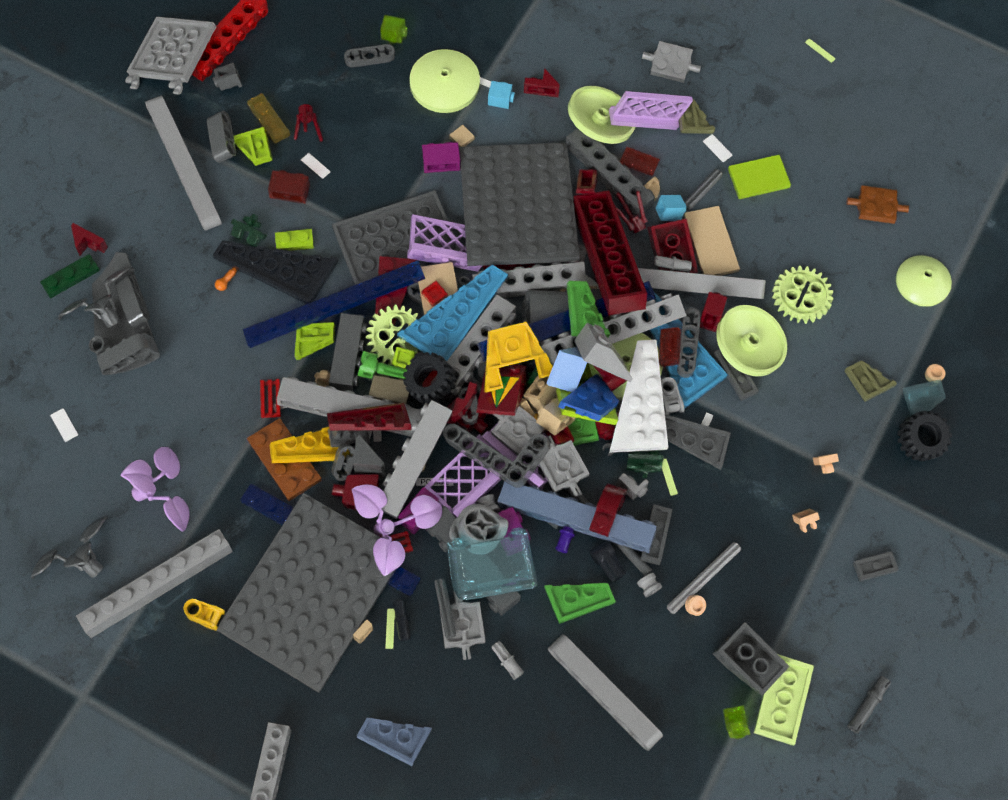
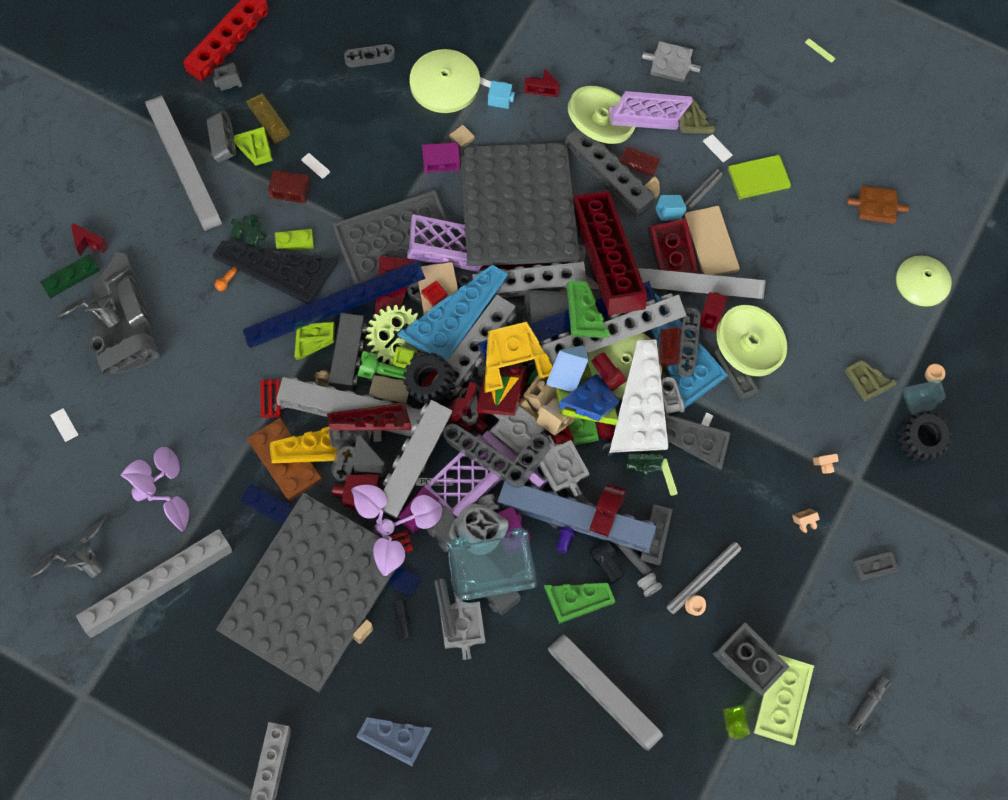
(170, 51): light grey plate -> none
(207, 615): yellow piece -> none
(306, 116): dark red plant -> none
(390, 628): yellowish green piece -> none
(393, 29): clear neon green brick -> none
(507, 660): light grey axle -> none
(586, 181): dark red slope -> none
(600, 352): light grey slope -> none
(630, 484): light grey bracket -> none
(636, 223): dark red plant -> none
(673, 263): light grey axle -> none
(819, 301): yellowish green gear -> none

